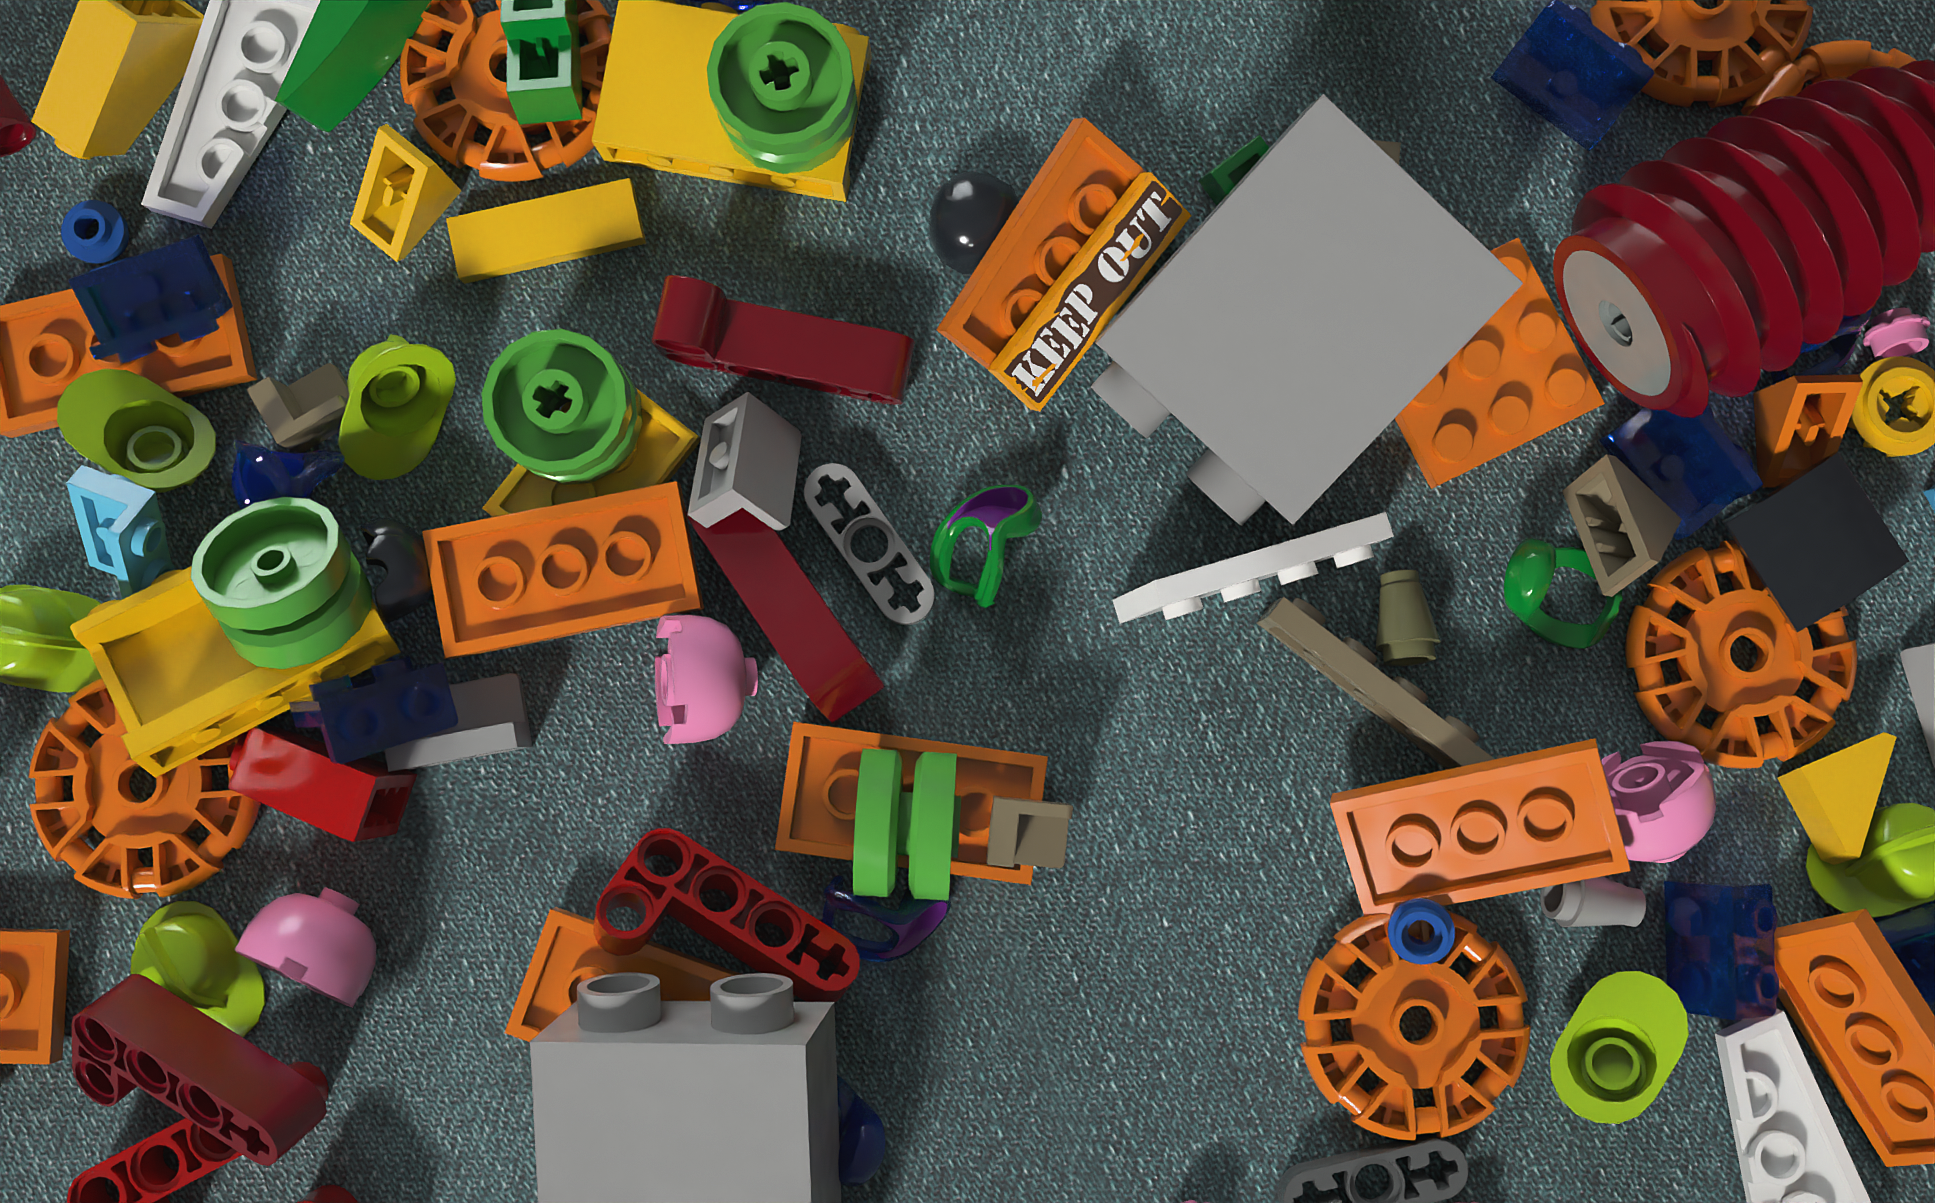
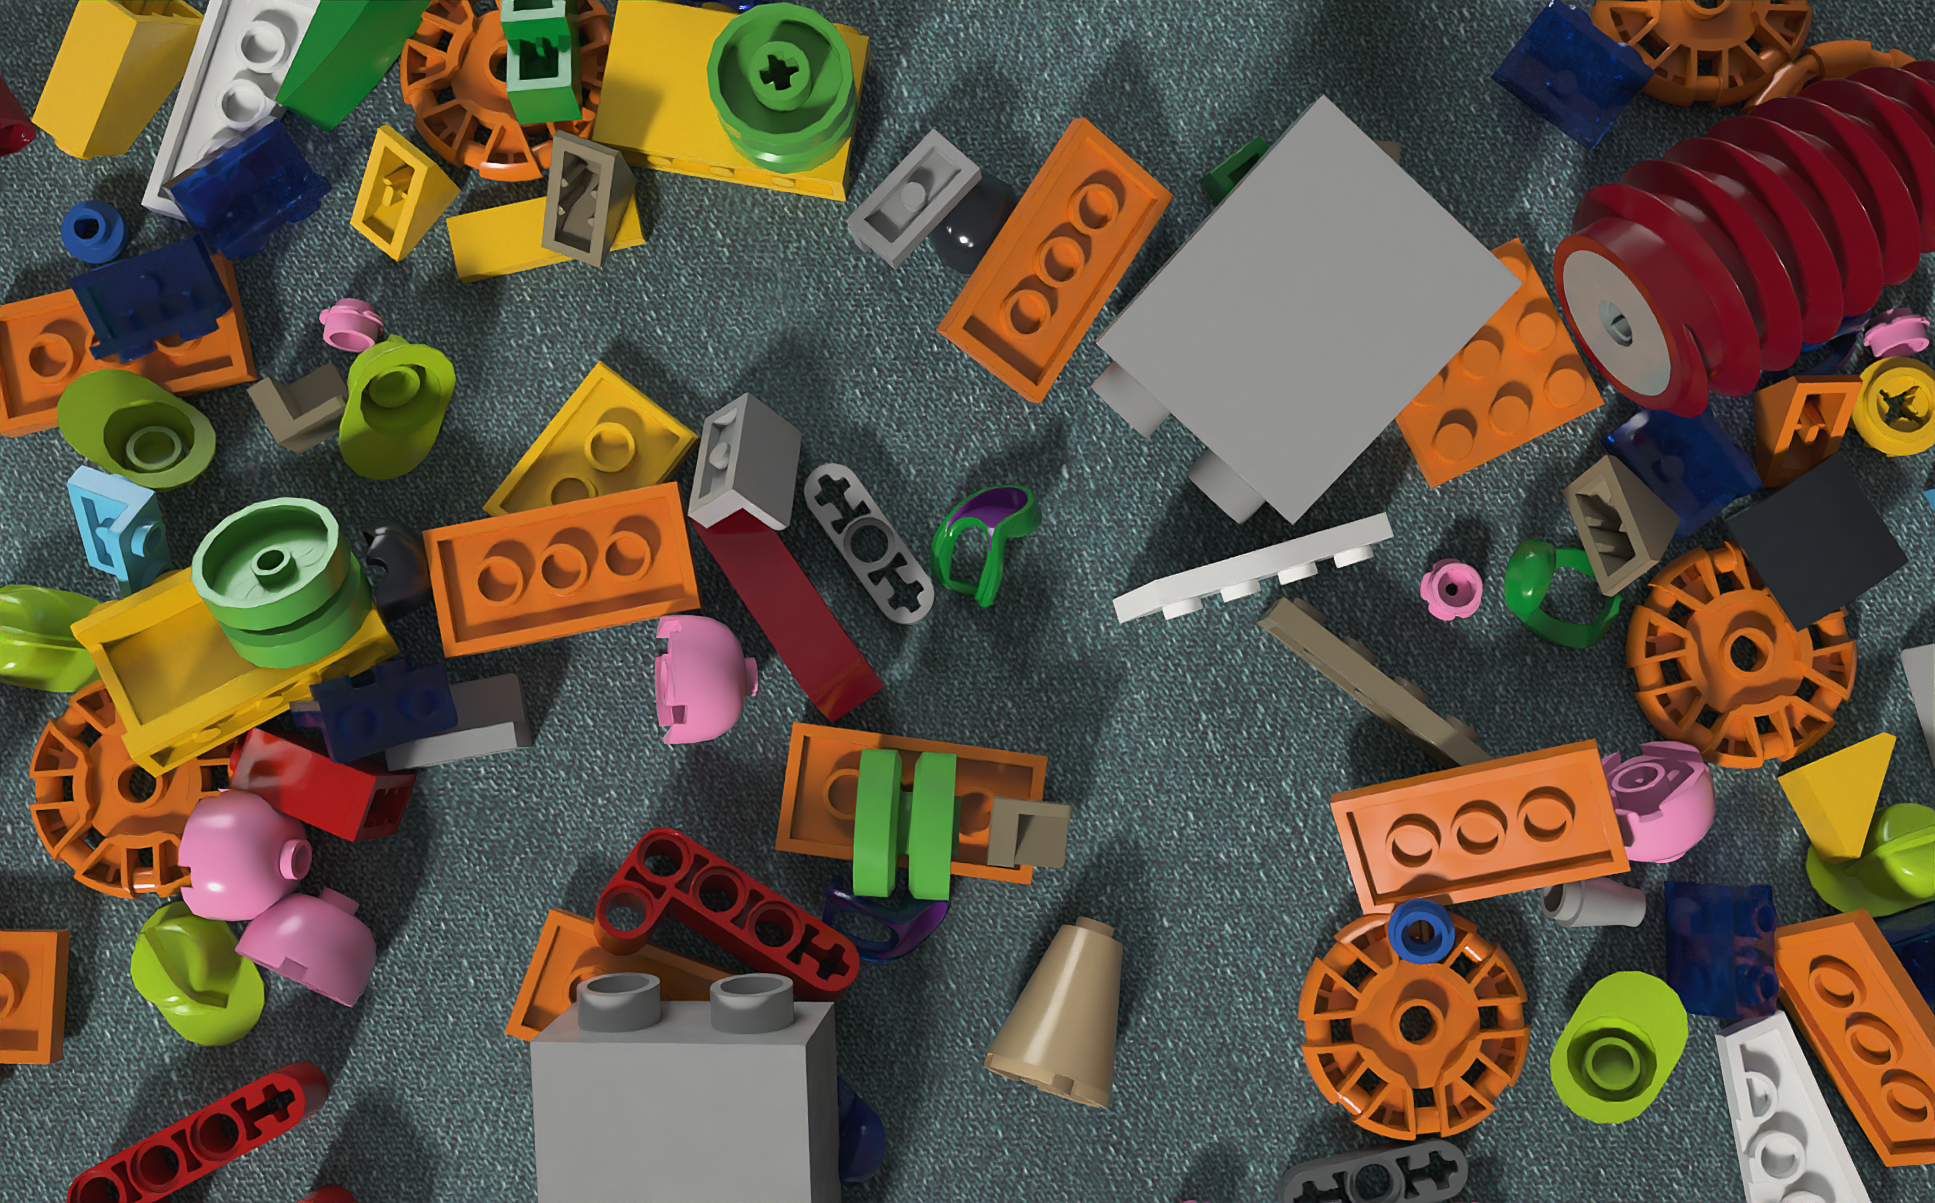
(194, 1066): dark red beam -> none
(241, 856): none -> bright pink cylinder
(248, 190): none -> clear blue bracket
(271, 474): clear blue piece -> none
(351, 325): none -> bright pink plate
(532, 384): bright green wheel -> none
(585, 198): none -> dark tan slope
(778, 345): dark red beam -> none
(913, 199): none -> light grey panel
(1066, 1018): none -> tan cone
(1089, 291): tile -> none
(1404, 621): olive cone -> none
(1468, 587): none -> bright pink plate

